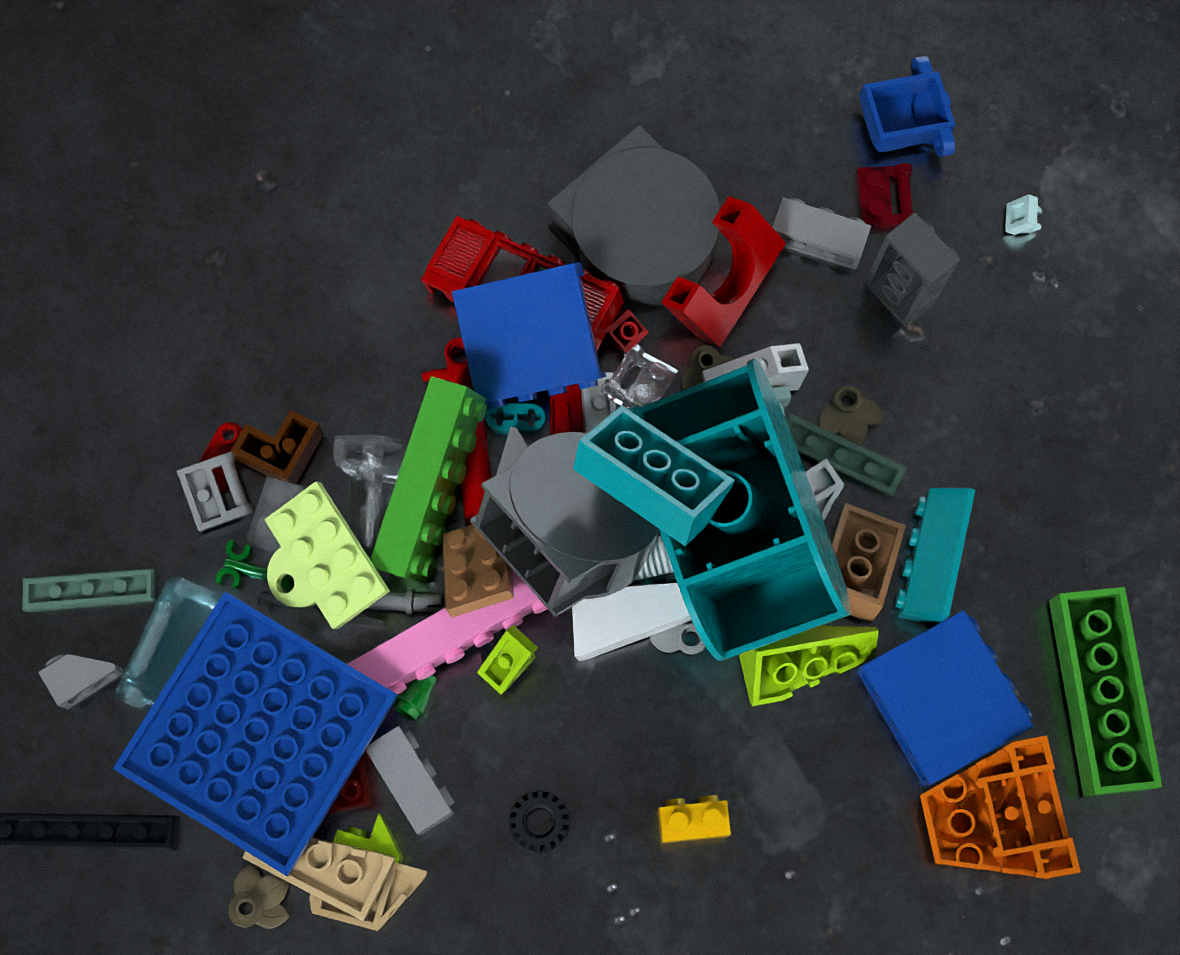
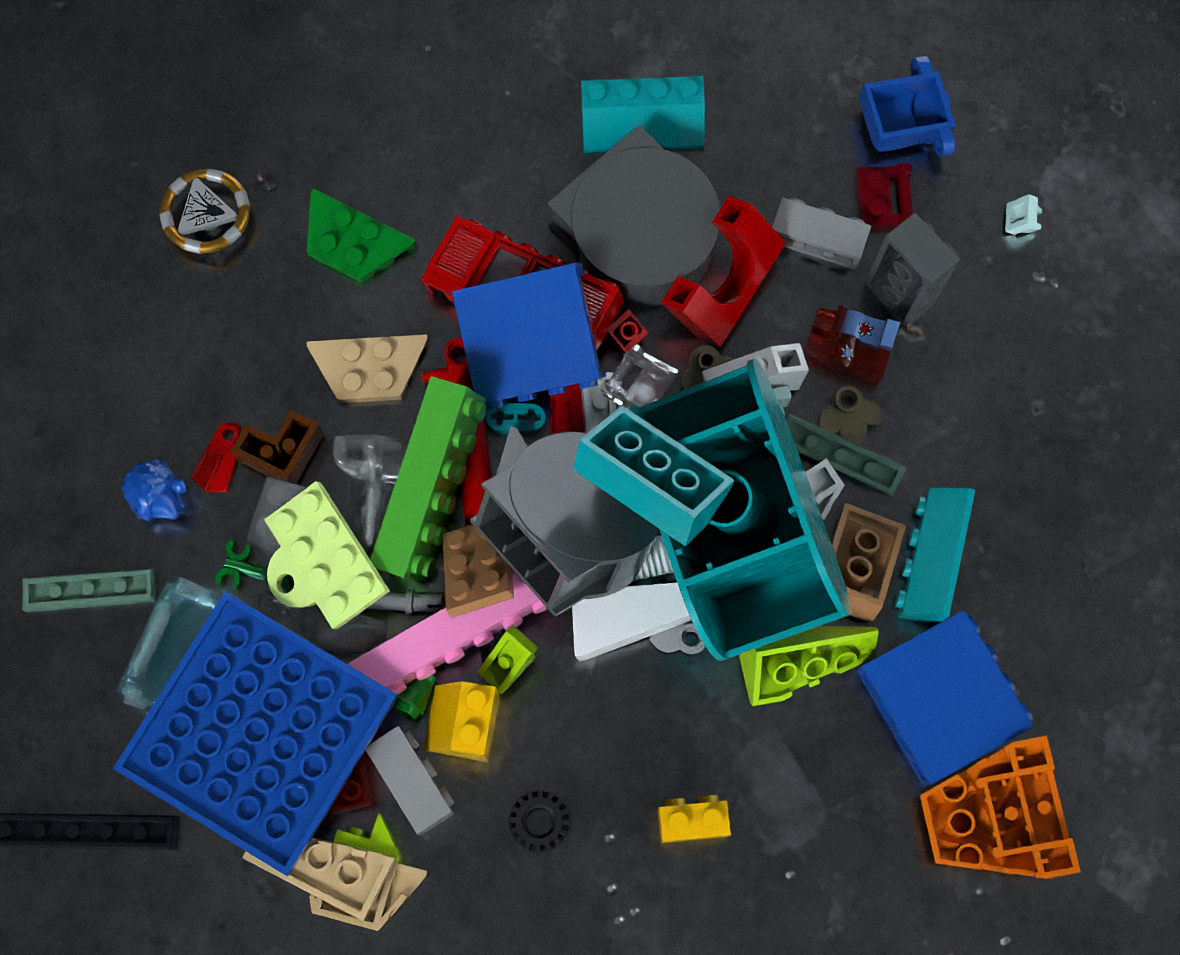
(76, 678): light grey slope -> none
(153, 491): none -> blue animal
(204, 211): none -> piece
(205, 496): light grey plate -> none
(263, 896): dark tan plate -> none
(351, 239): none -> green wing
(368, 366): none -> tan wing
(462, 720): none -> yellow slope
(664, 107): none -> teal slope
(854, 343): none -> clear red hips
(1104, 692): bright green brick -> none

